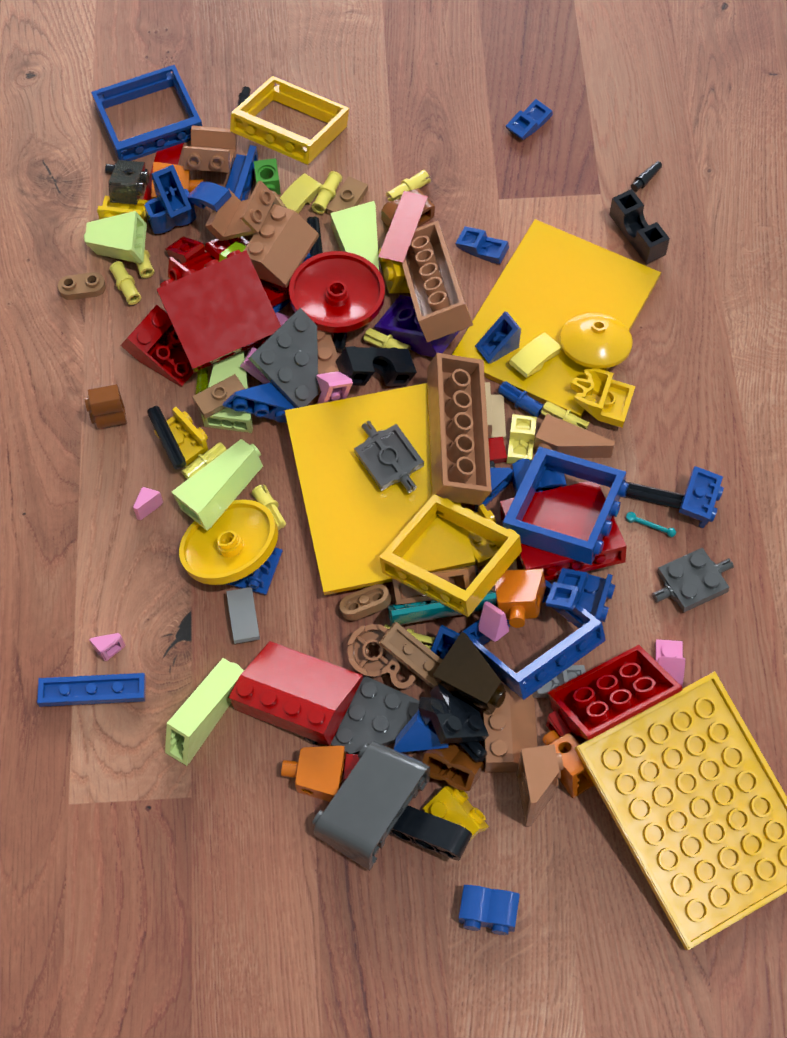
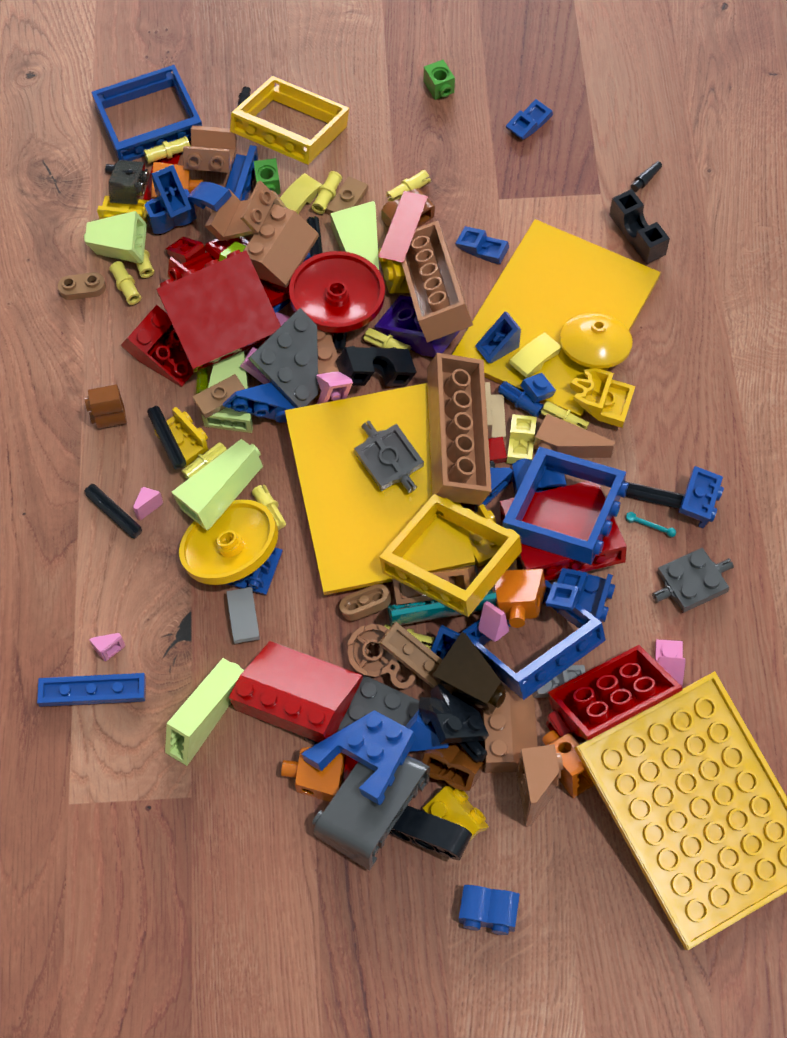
(112, 510): none -> black axle
(165, 150): none -> light yellow pin
(372, 742): none -> blue wing
(439, 79): none -> bright green brick
(538, 387): none -> blue plate

